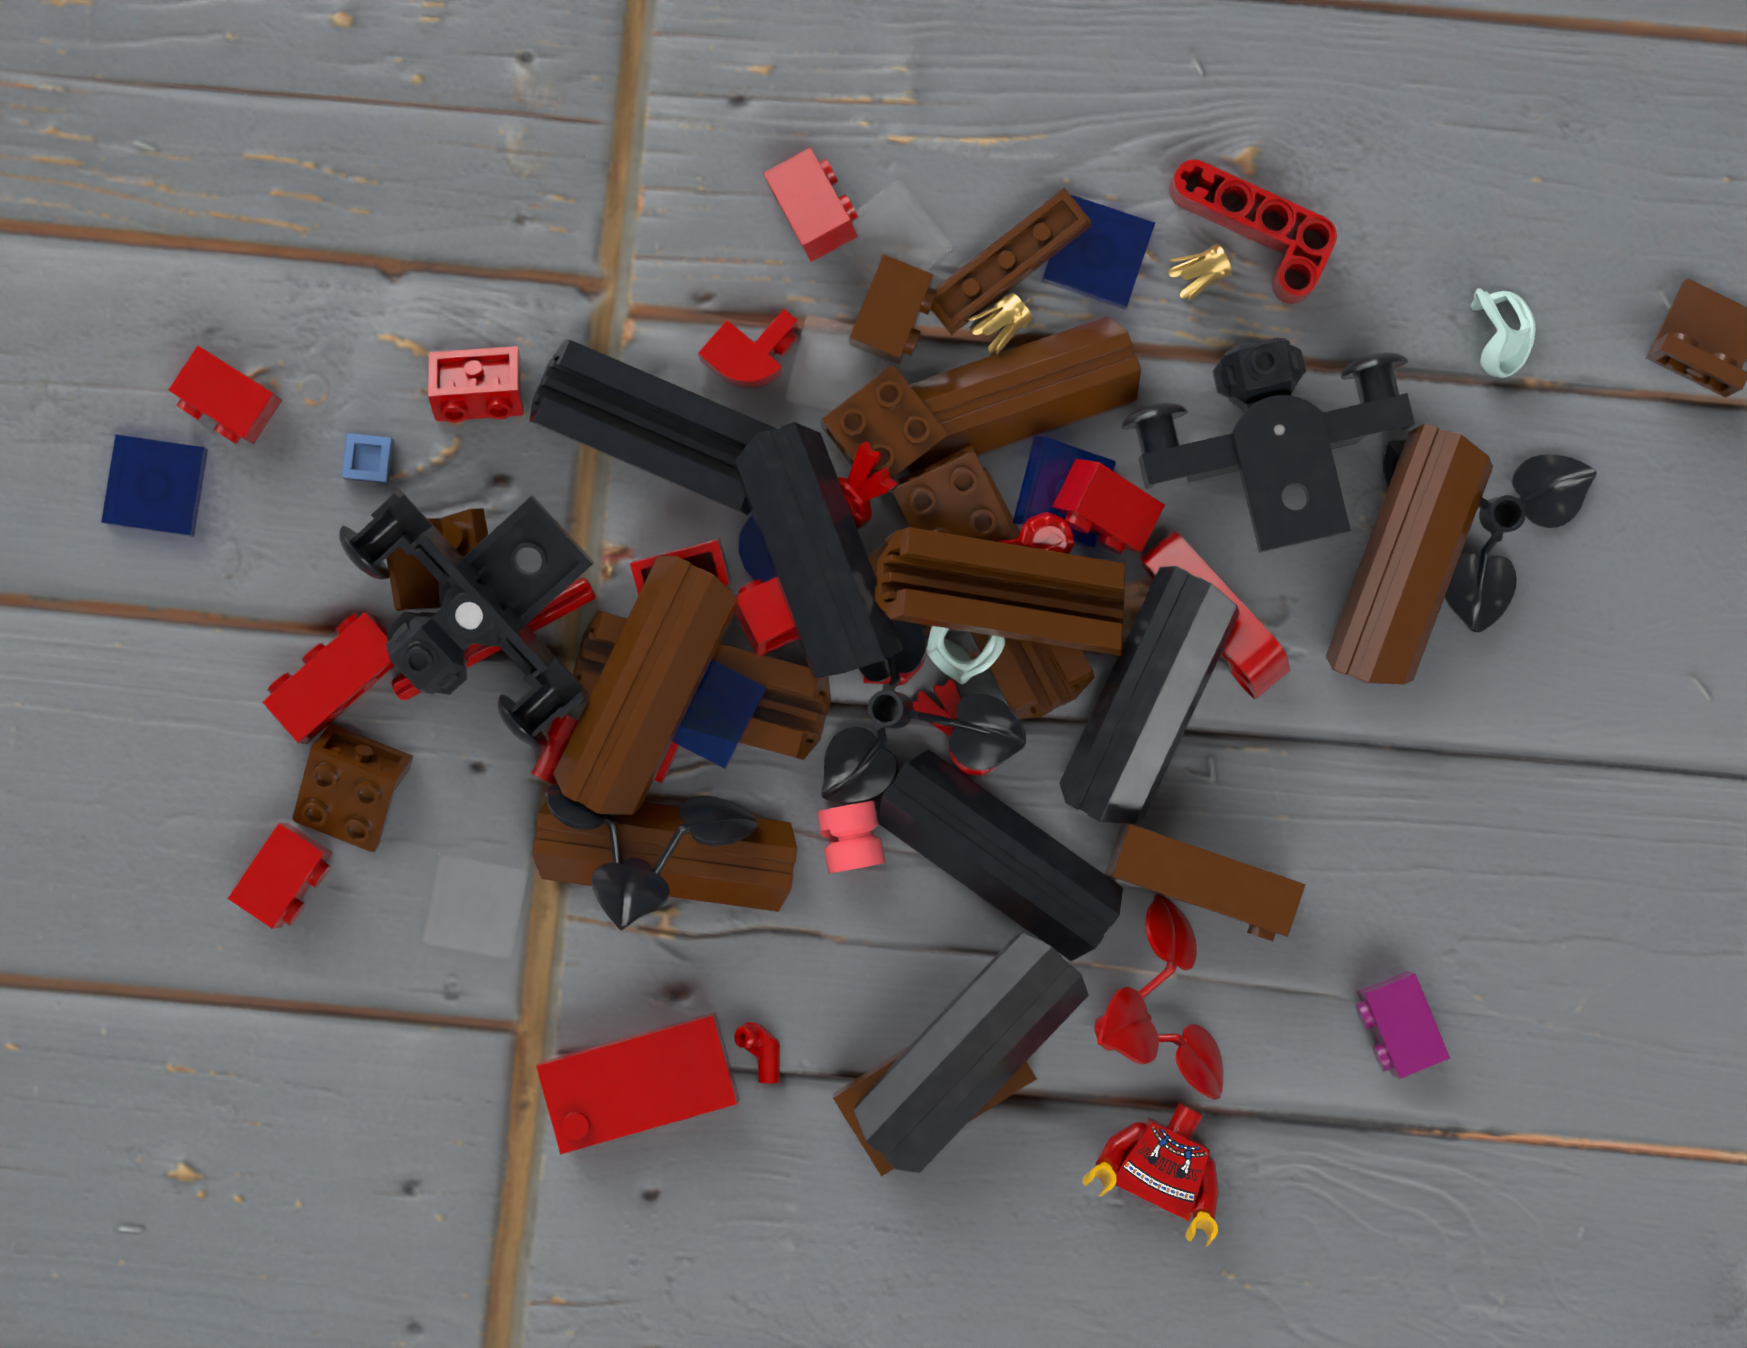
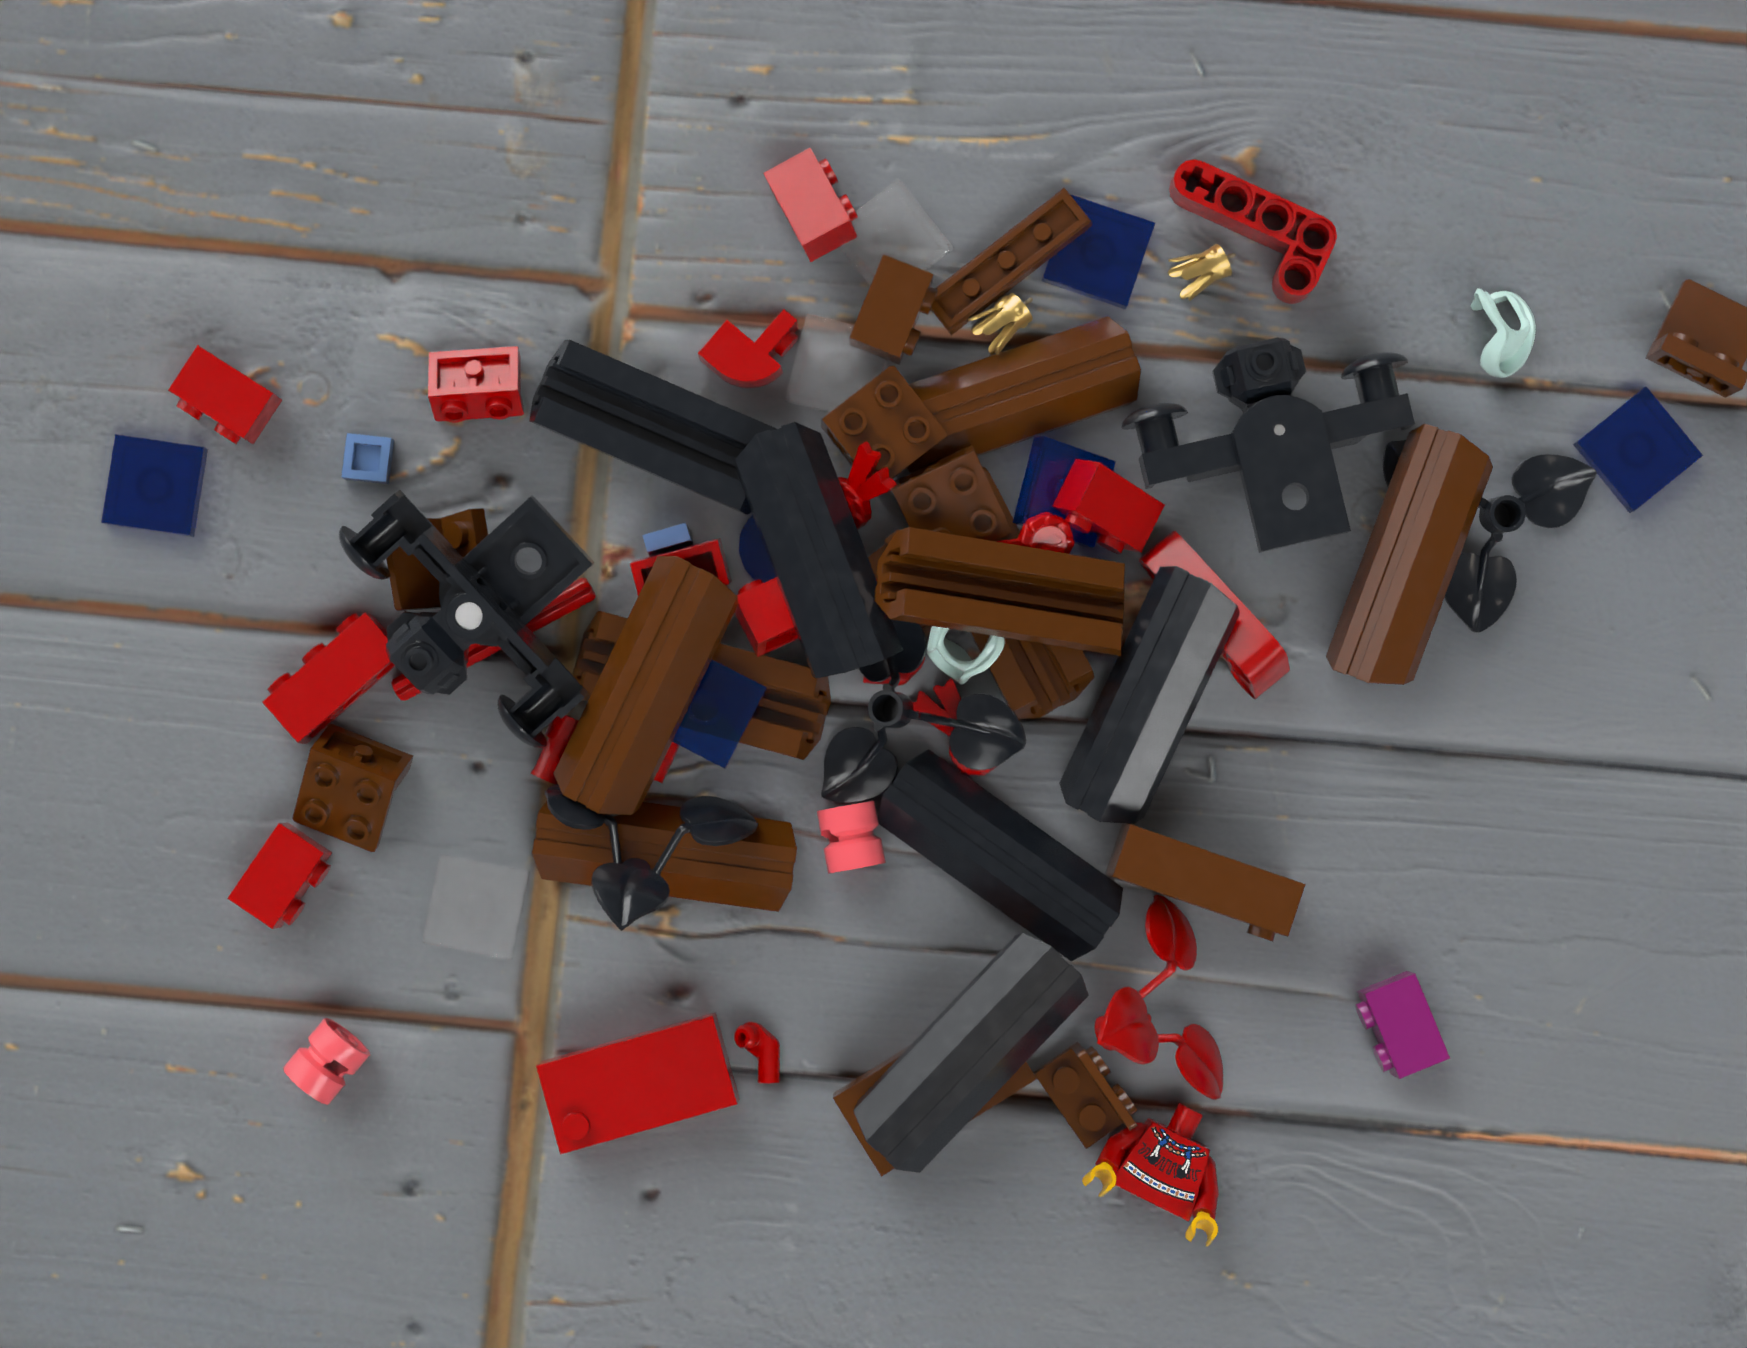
(329, 1057): none -> coral wheel
(668, 539): none -> medium blue tile
(1084, 1096): none -> reddish brown bracket
(1638, 449): none -> clear blue tile

